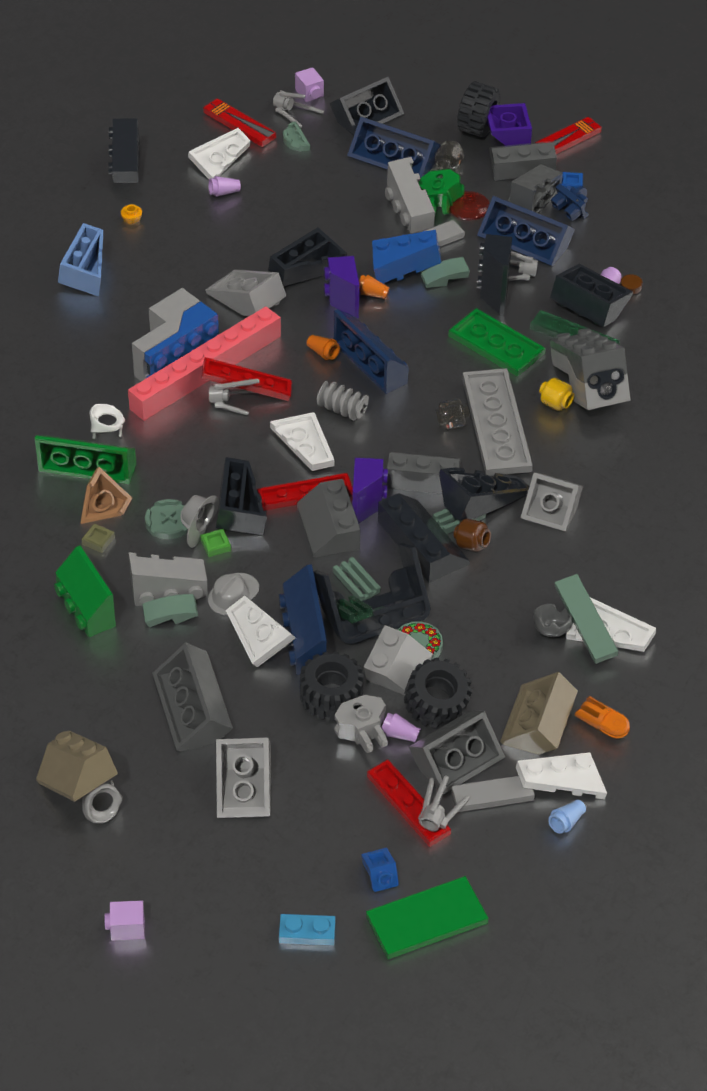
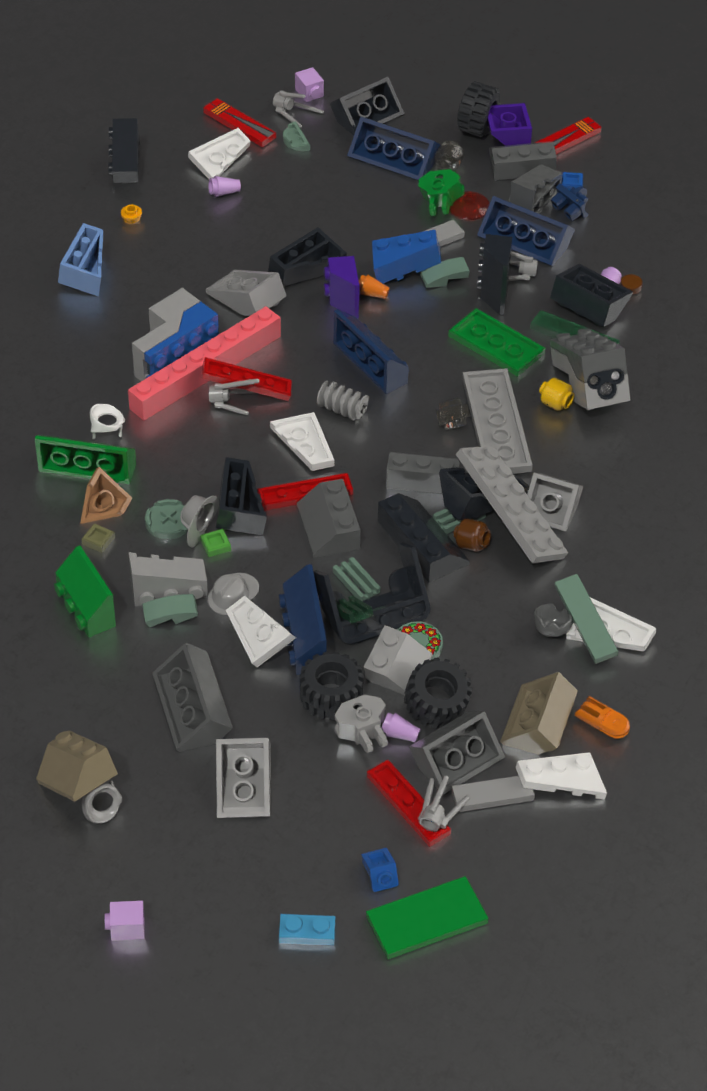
(325, 347): orange cone -> none
(368, 486): dark purple slope -> none
(407, 197): light grey wedge -> none
(512, 504): none -> light grey plate
(565, 817): light blue cone -> none

